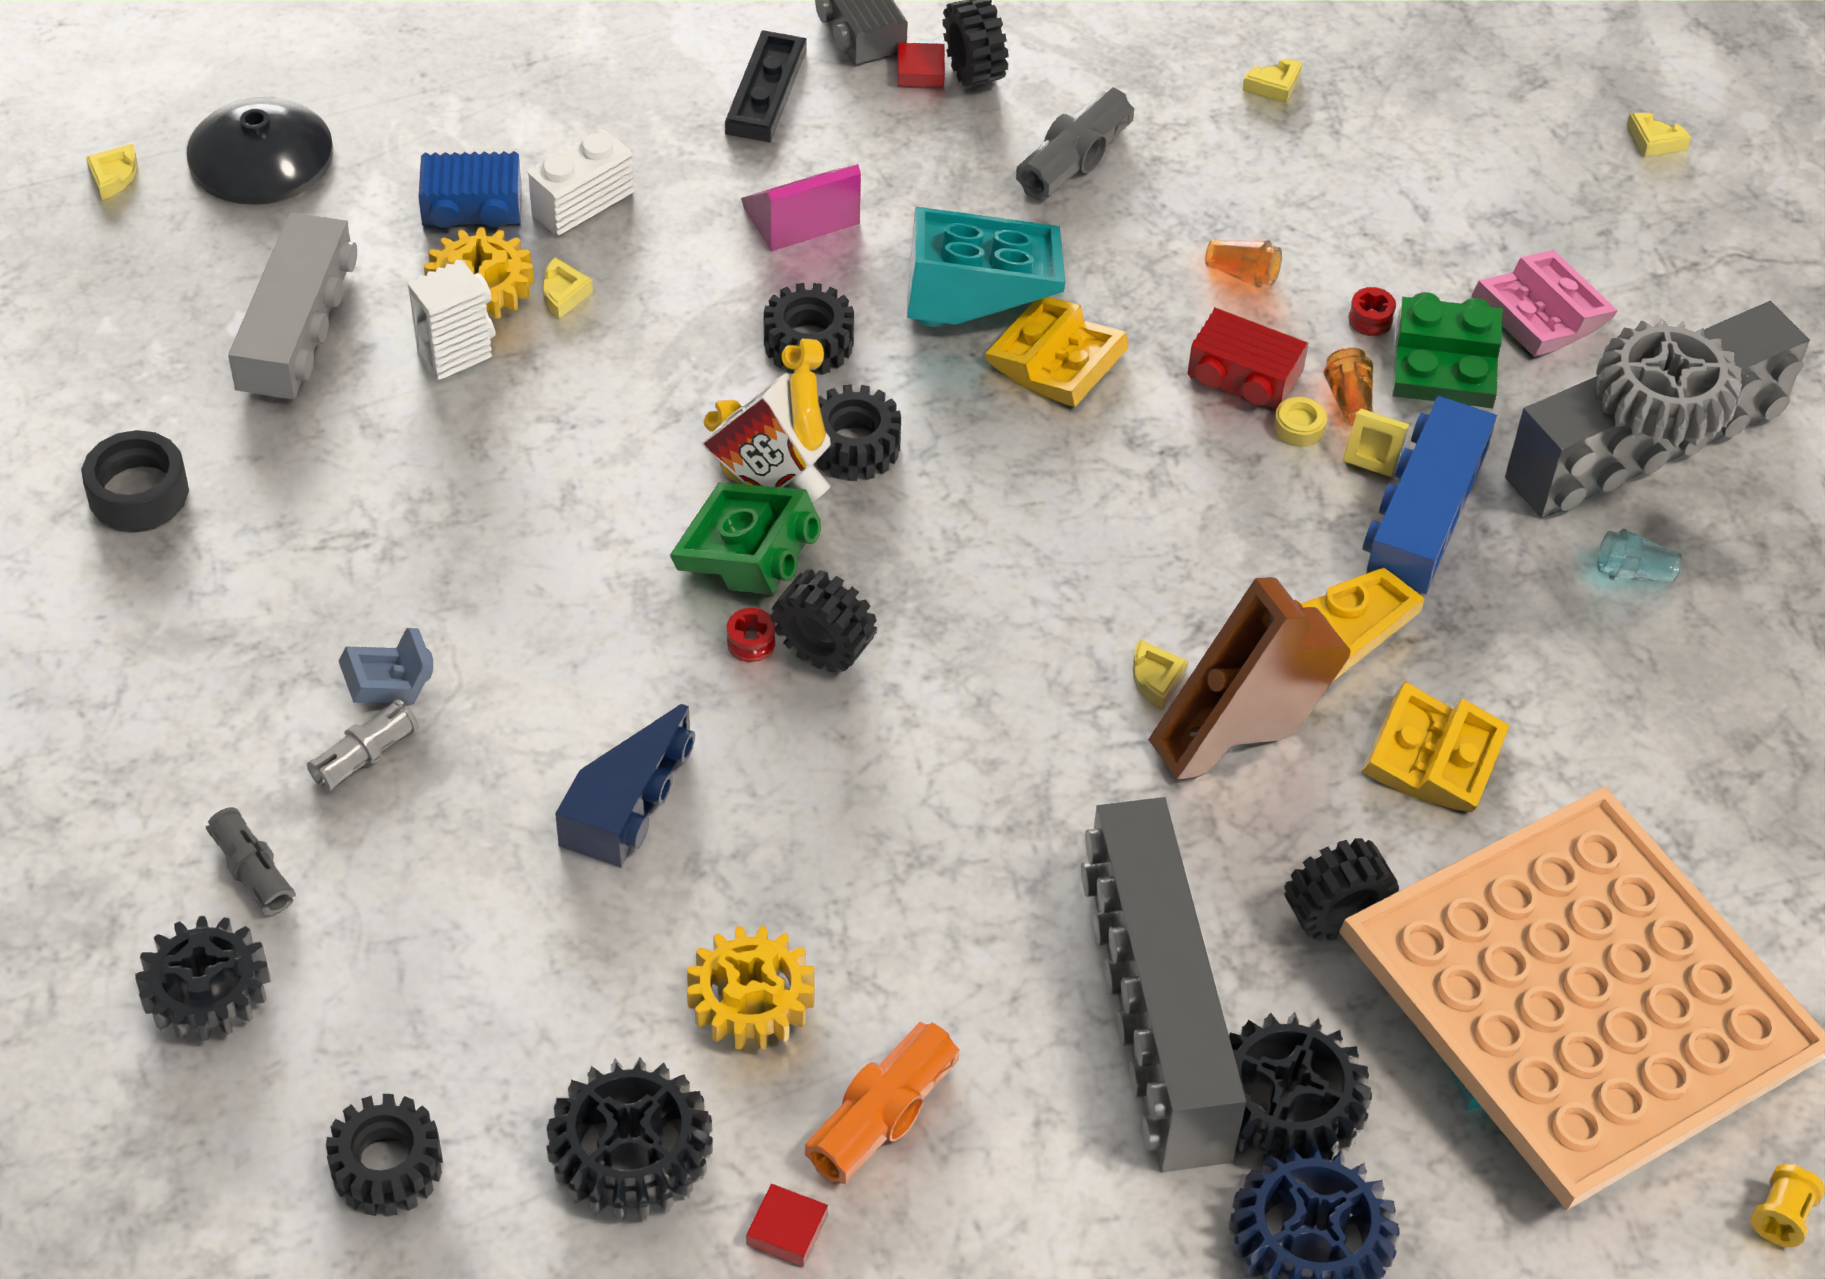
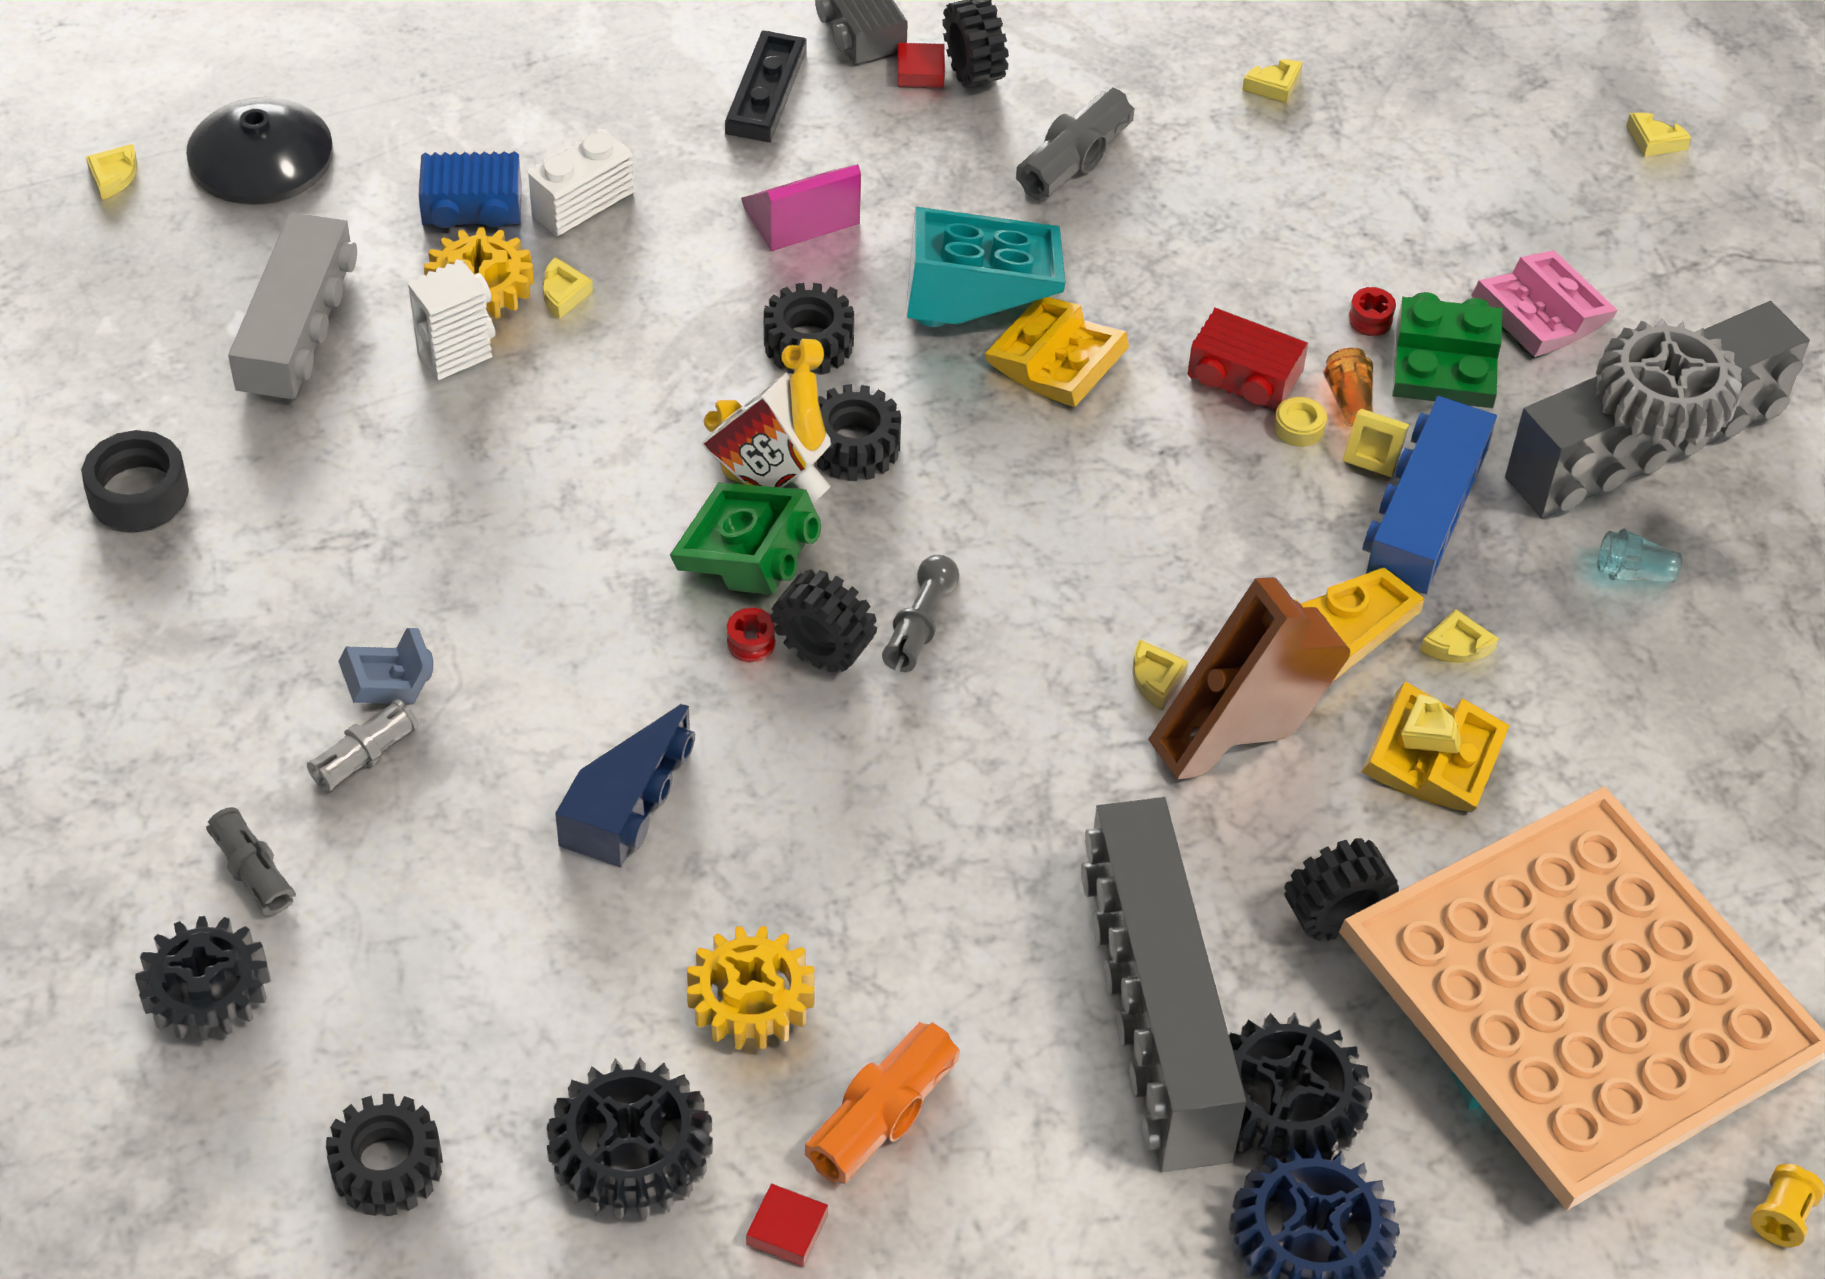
(914, 625): none -> dark grey pin
(1247, 260): clear orange cone -> none
(1431, 727): none -> light yellow tile
(1459, 640): none -> light yellow tile

